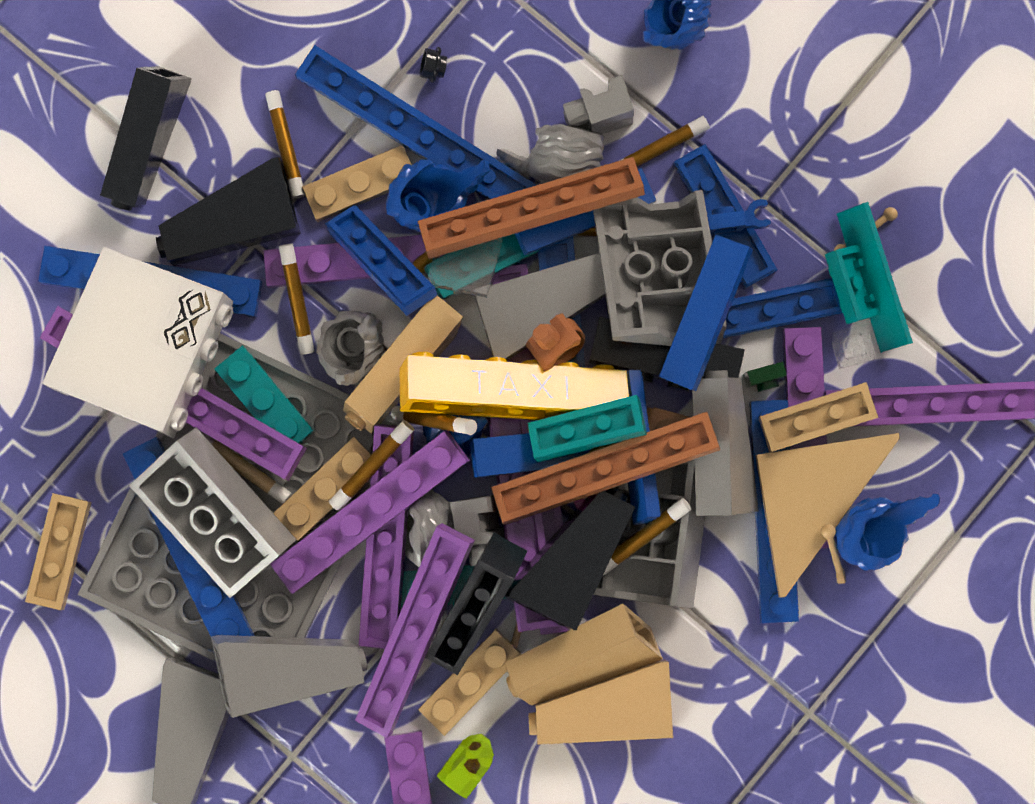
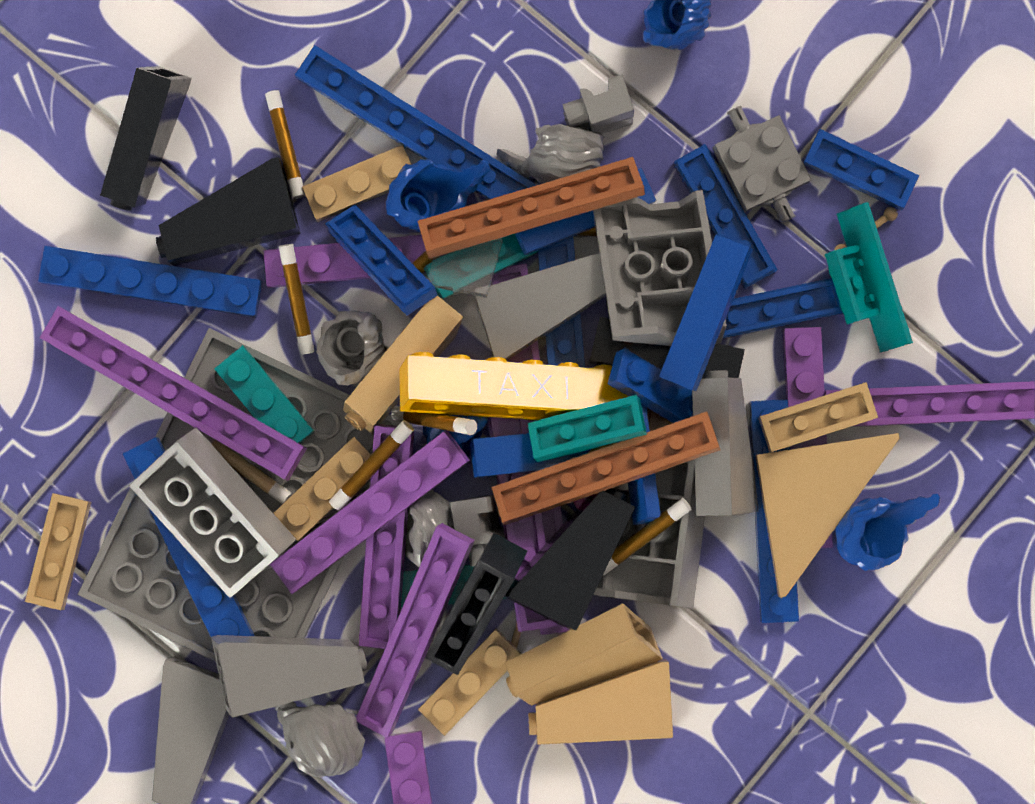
(139, 342): white panel -> none
(321, 738): none -> light grey hair
(433, 64): black plate -> none
(467, 764): lime rock -> none
(556, 342): nougat piece -> none
(638, 377): none -> blue plate
(669, 141): pearl gold bar -> none
(727, 220): blue plate -> none
(761, 164): none -> light grey plate
(765, 377): dark green plate -> none
(828, 531): tan hinge -> none
(853, 346): clear plate -> none
(860, 169): none -> blue plate

